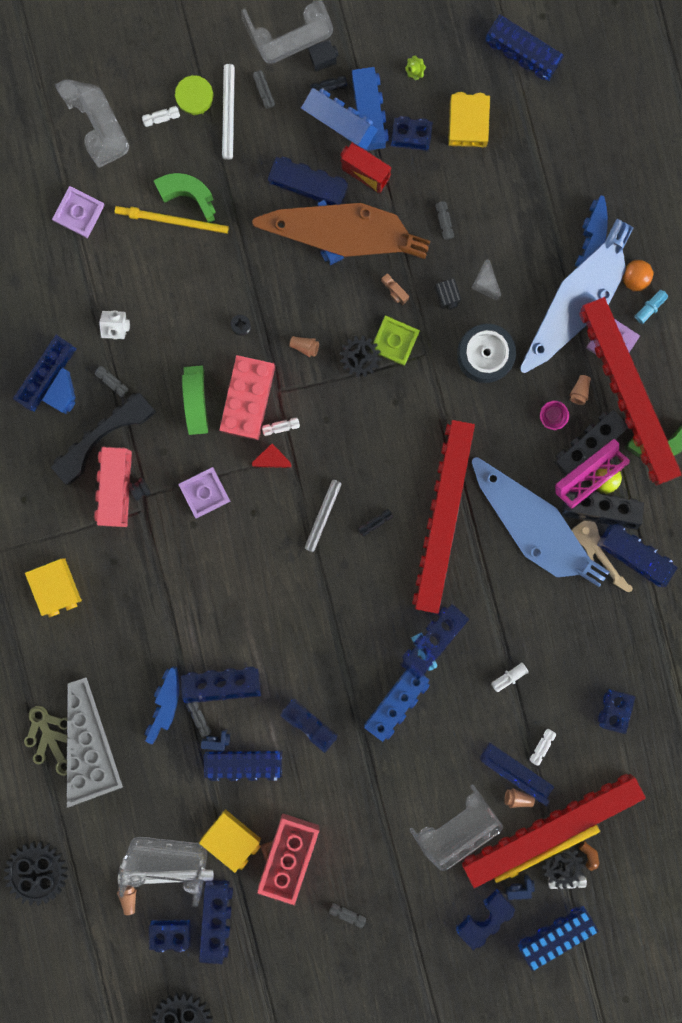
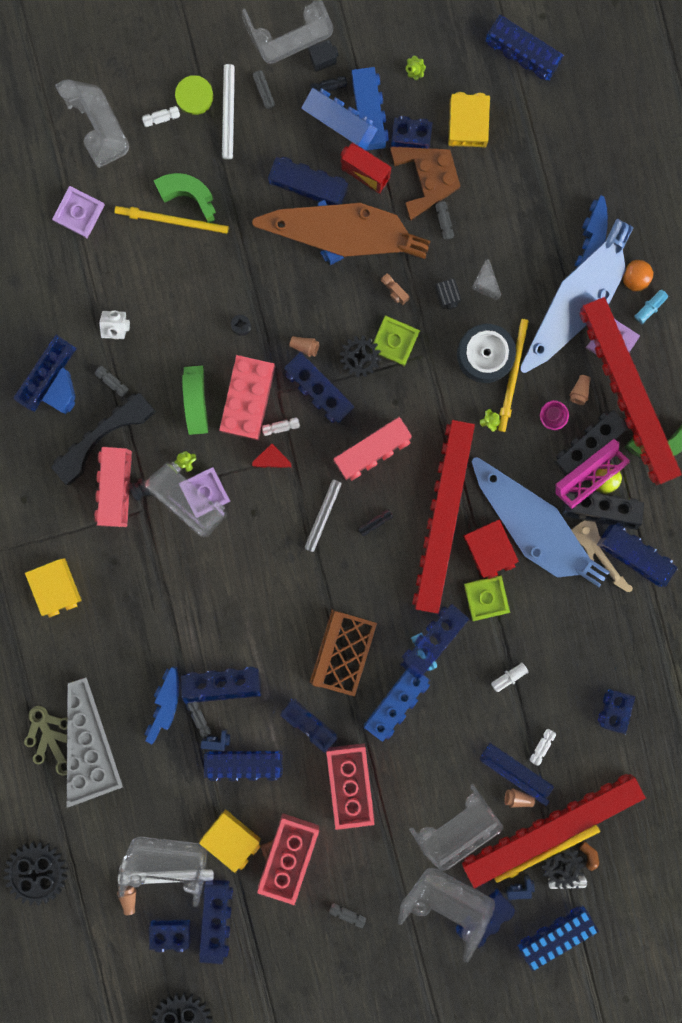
(185, 460): none -> lime plant
(185, 499): none -> clear windscreen
(301, 364): none -> clear blue brick
(327, 647): none -> dark orange fence
(350, 786): none -> coral brick
(373, 448): none -> coral brick
(435, 173): none -> dark orange wing
(453, 900): none -> clear windscreen
(486, 598): none -> lime tile
(491, 420): none -> lime plant
(491, 549): none -> red brick
(505, 412): none -> yellow bar

